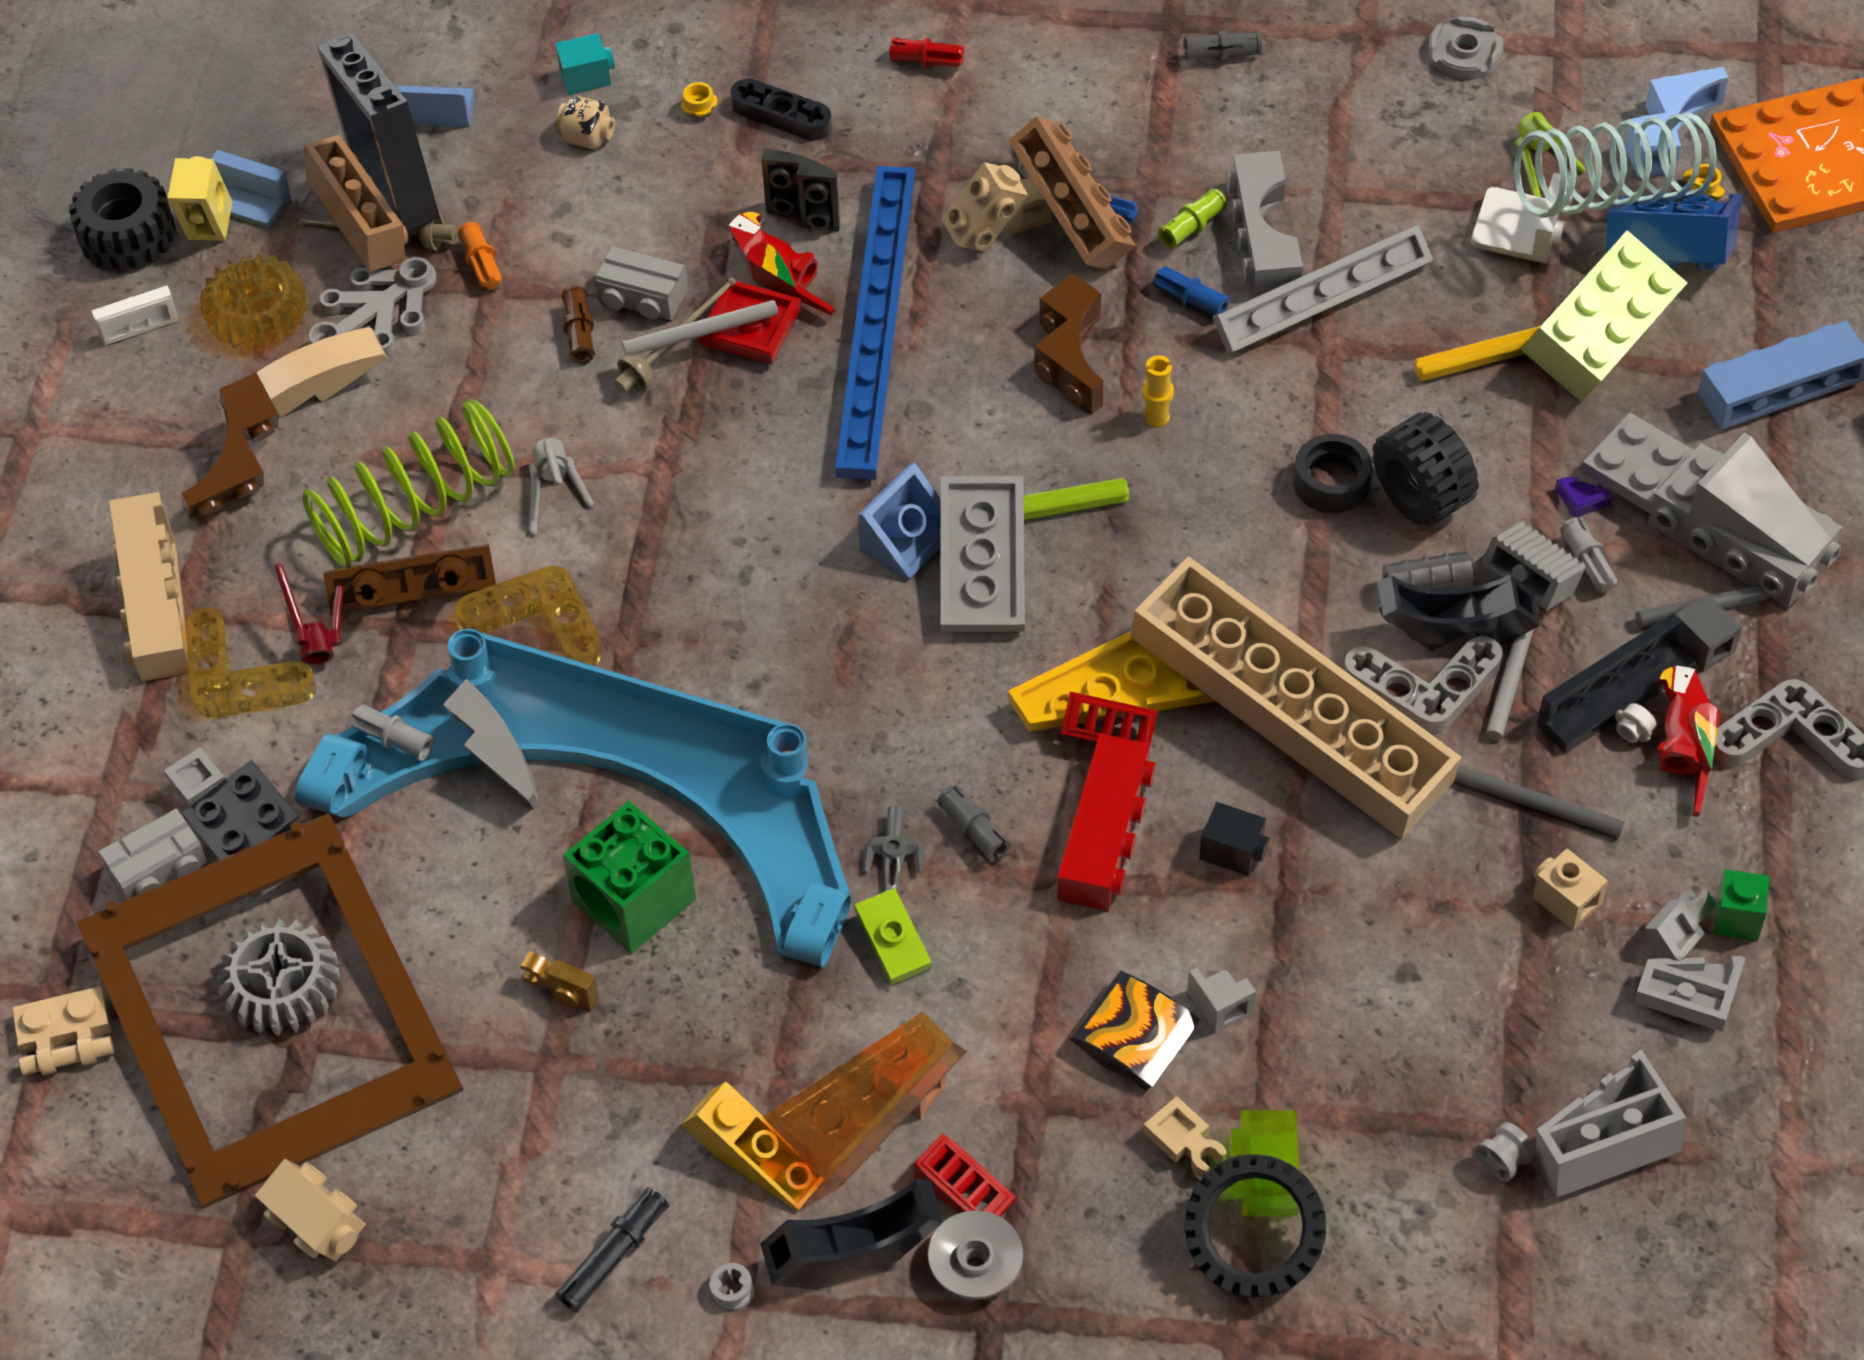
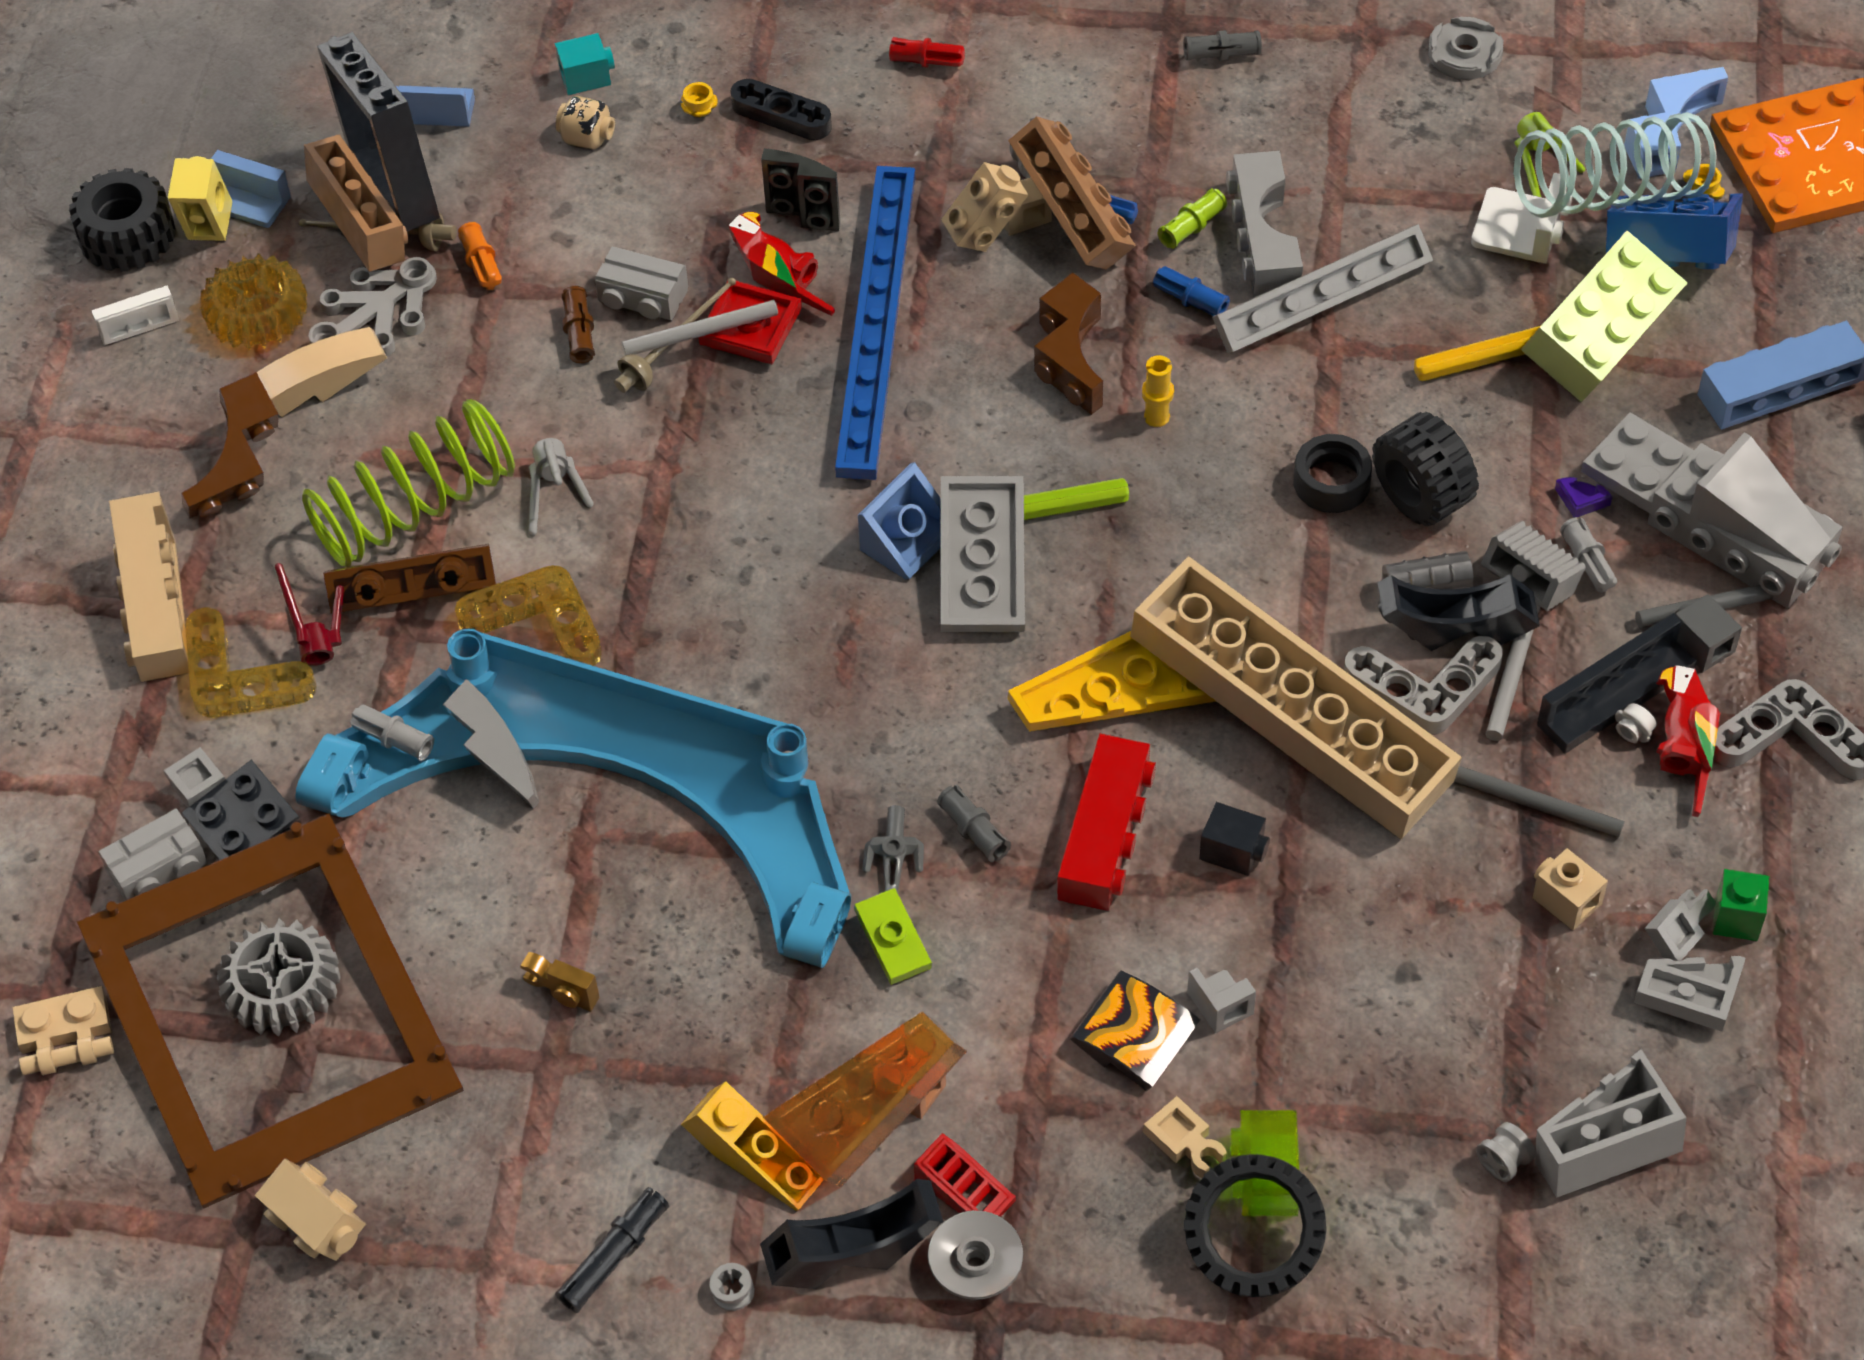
(630, 876): green brick -> none
(1072, 711): red slope -> none

